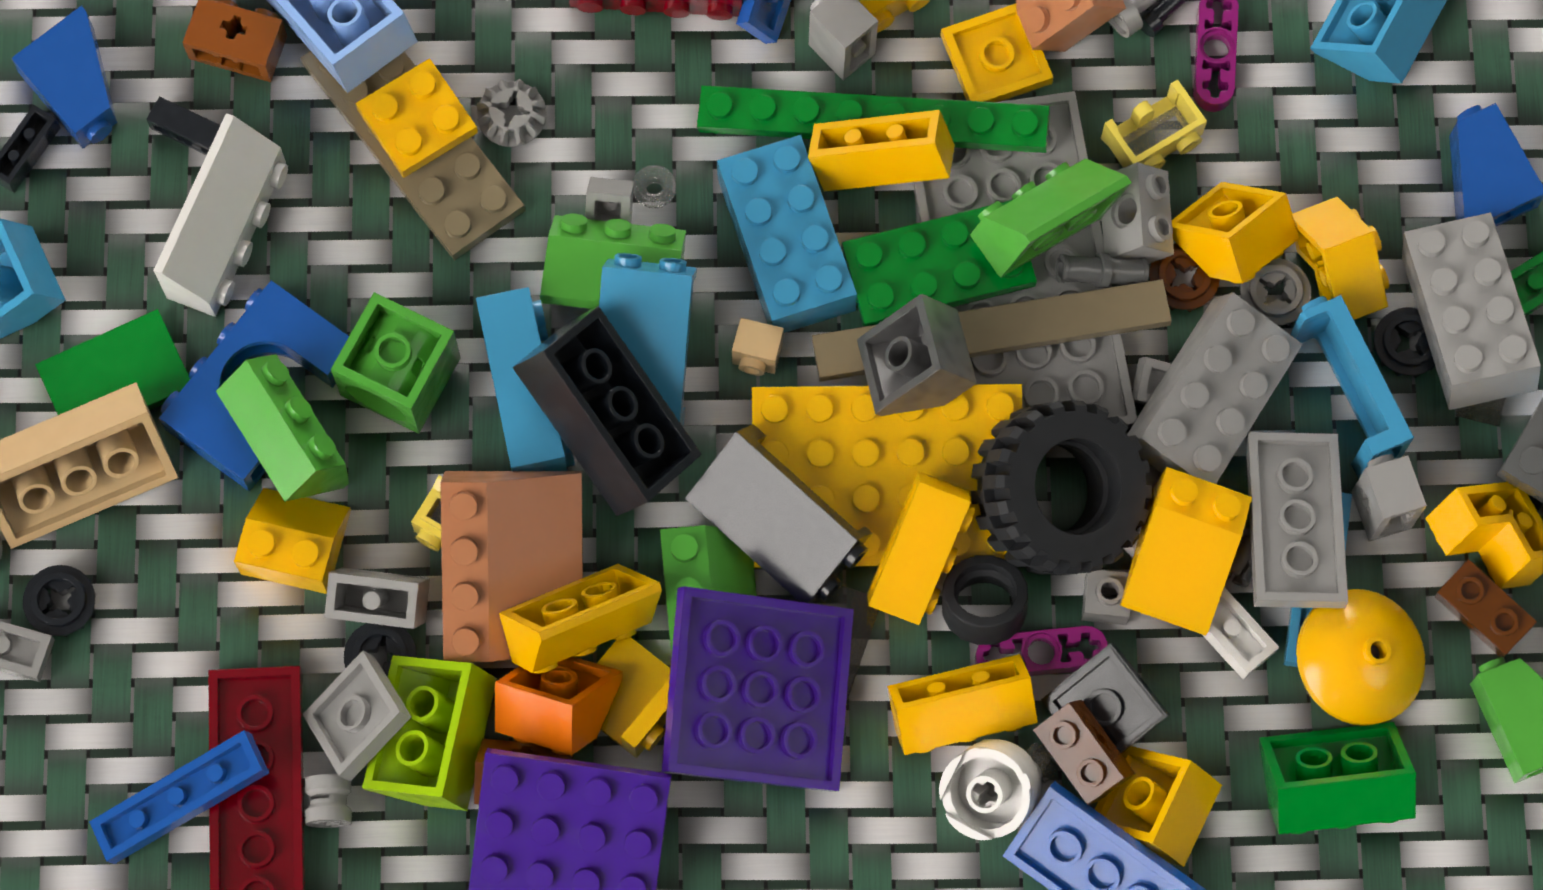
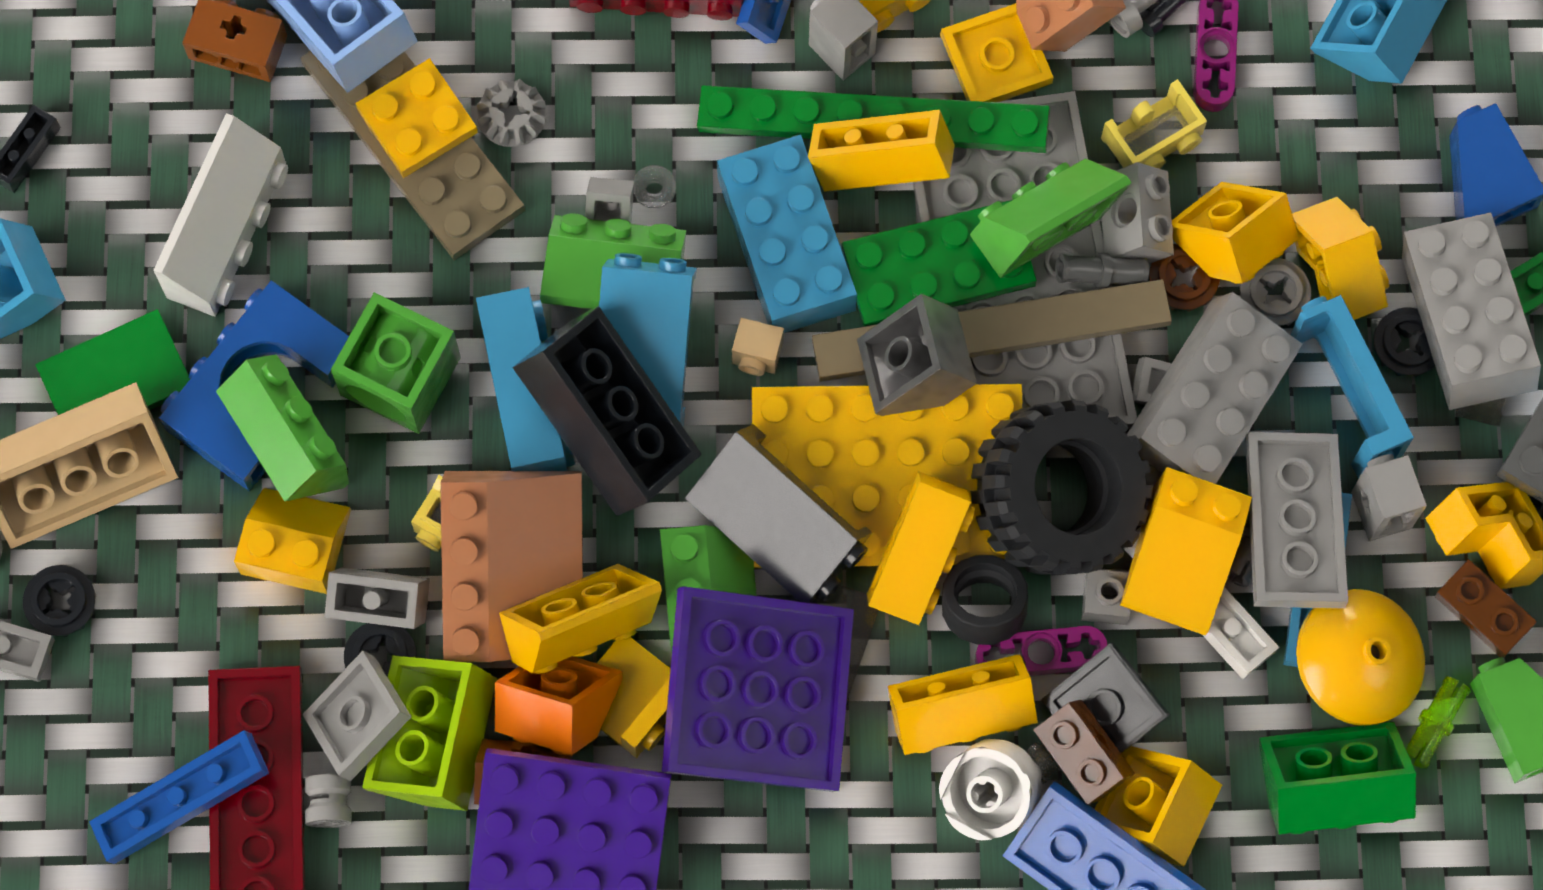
(70, 77): blue slope -> none
(182, 125): black piece -> none
(1436, 721): none -> clear neon green pin

